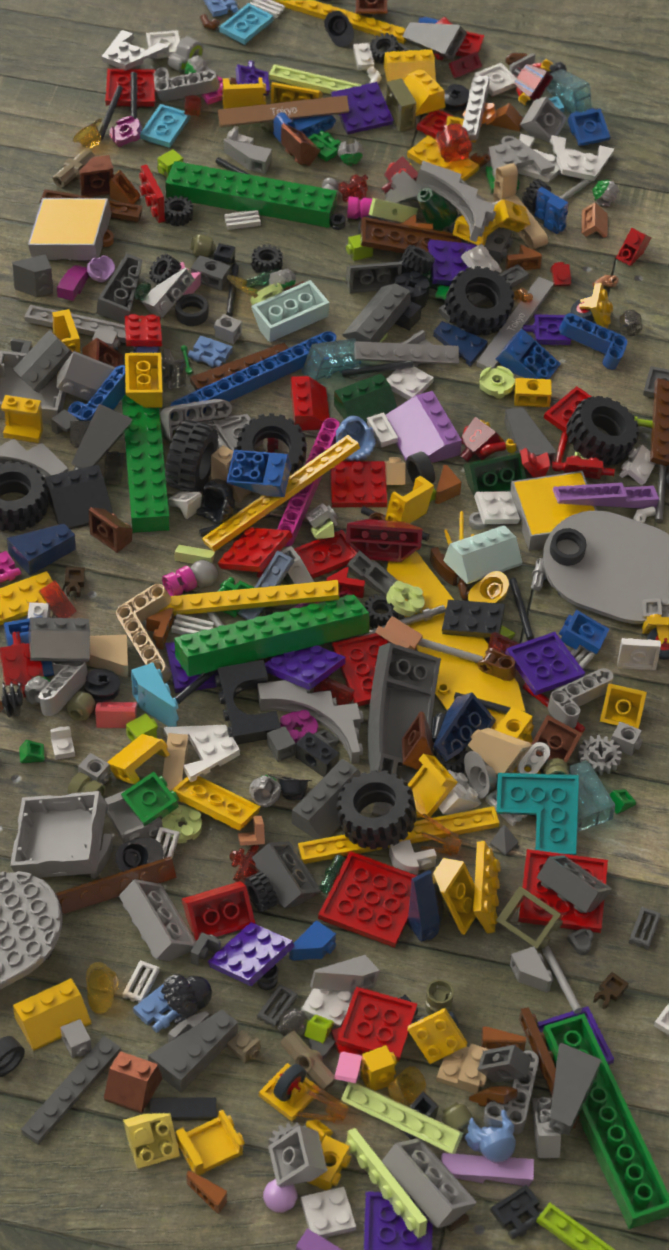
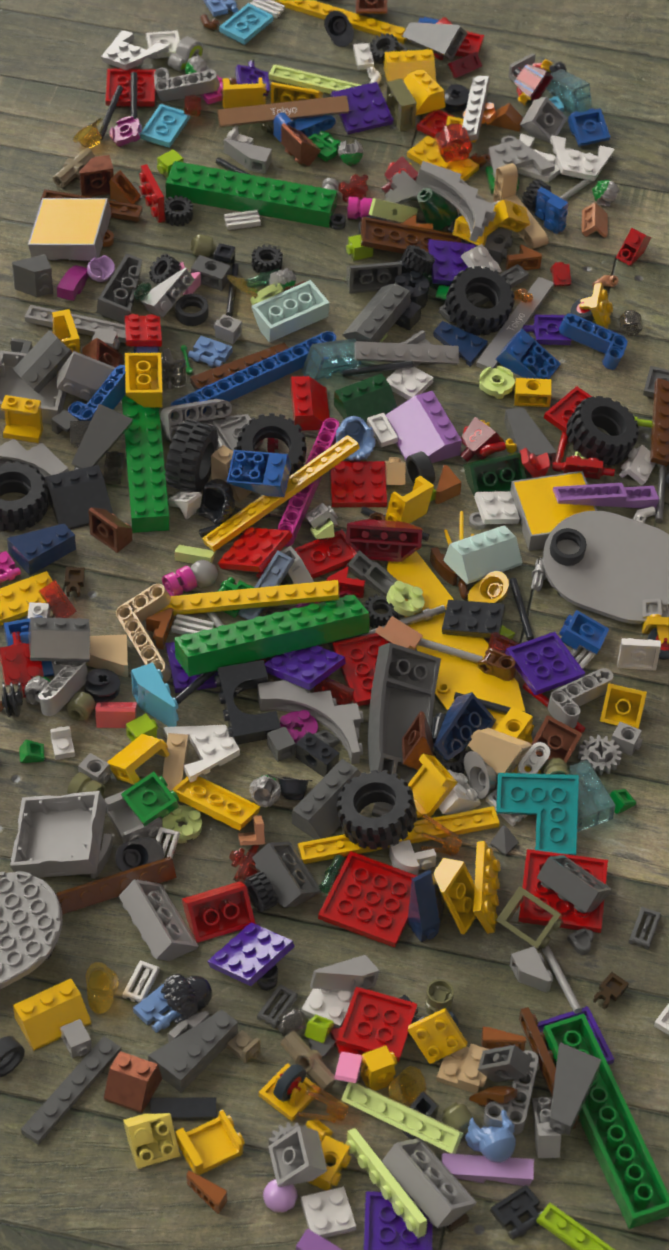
(202, 947): dark grey bracket -> none
(313, 943): blue slope -> none
(500, 79): white plate -> none
(514, 57): reddish brown arm -> none

